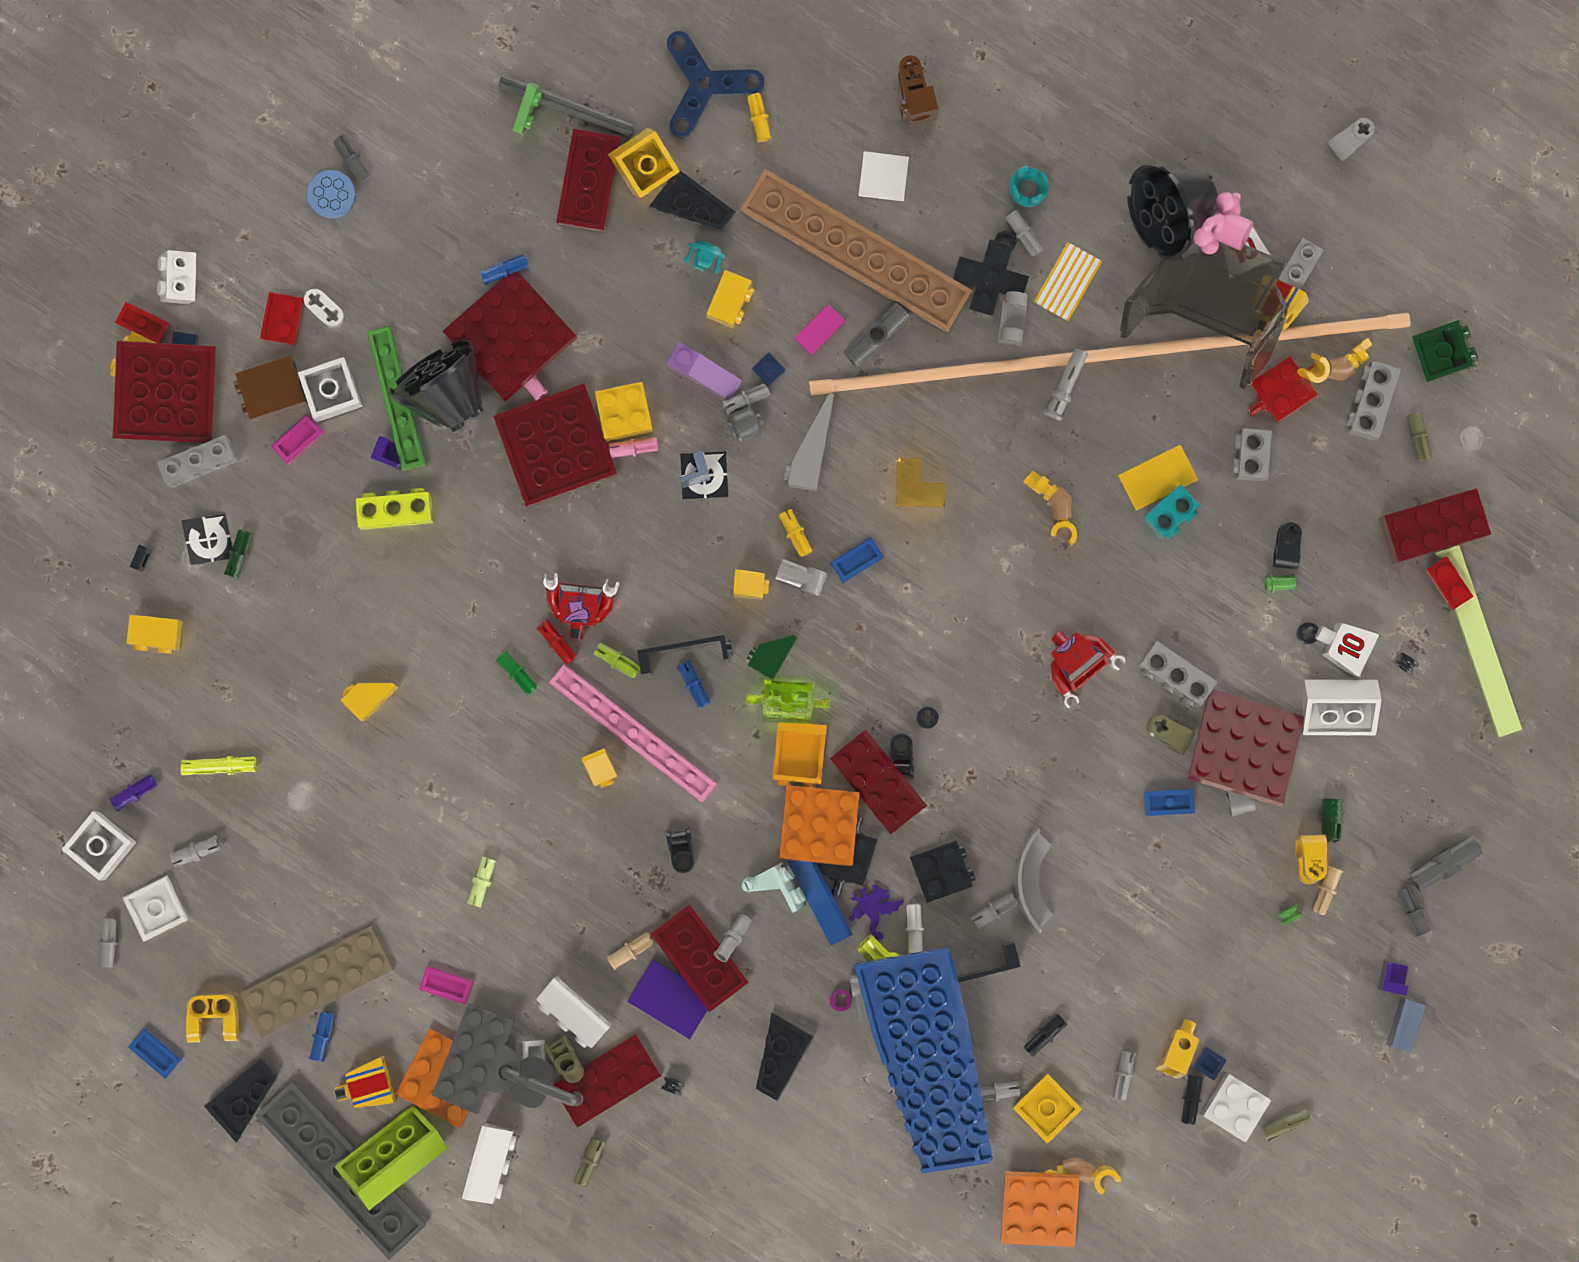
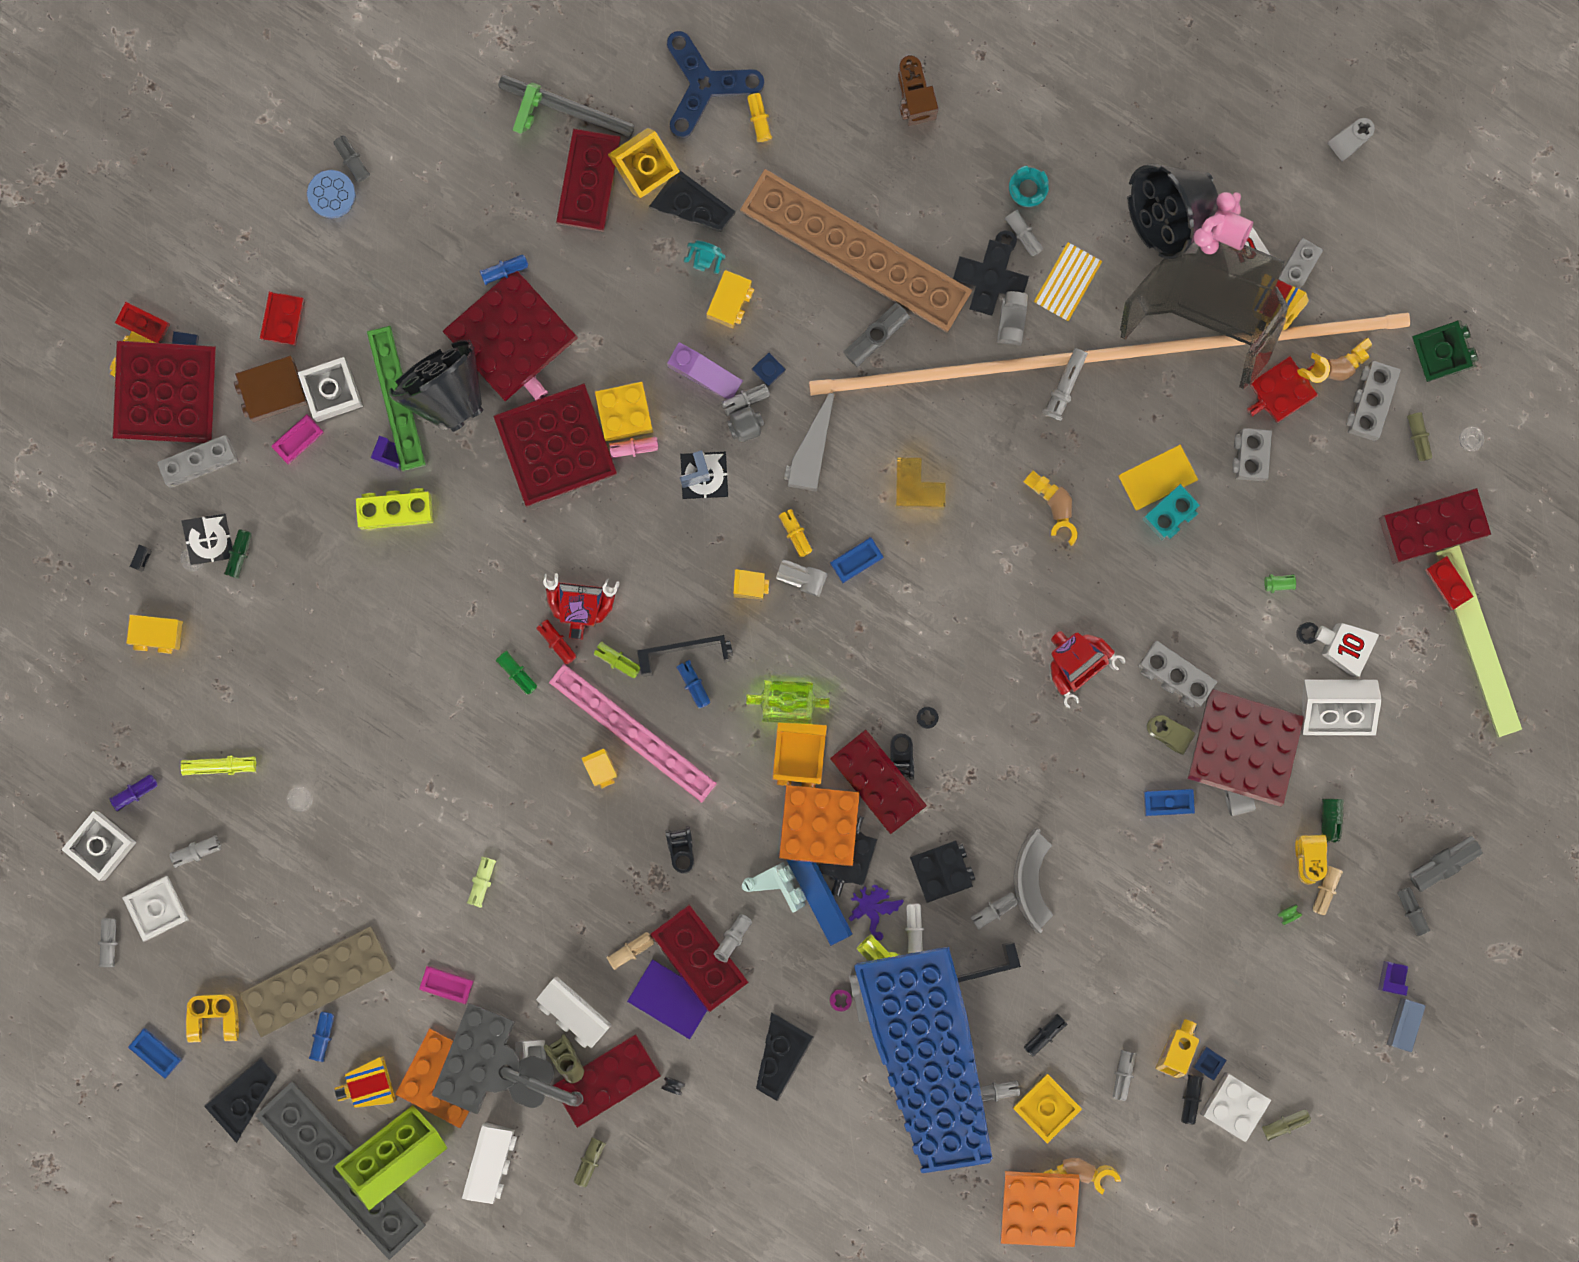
(177, 277): white brick -> none
(320, 312): white beam -> none
(366, 698): yellow slope -> none
(770, 656): dark green slope -> none
(819, 329): dark pink tile -> none
(883, 176): white sticker -> none
(1288, 552): black piece -> none
(1406, 663): black bush -> none

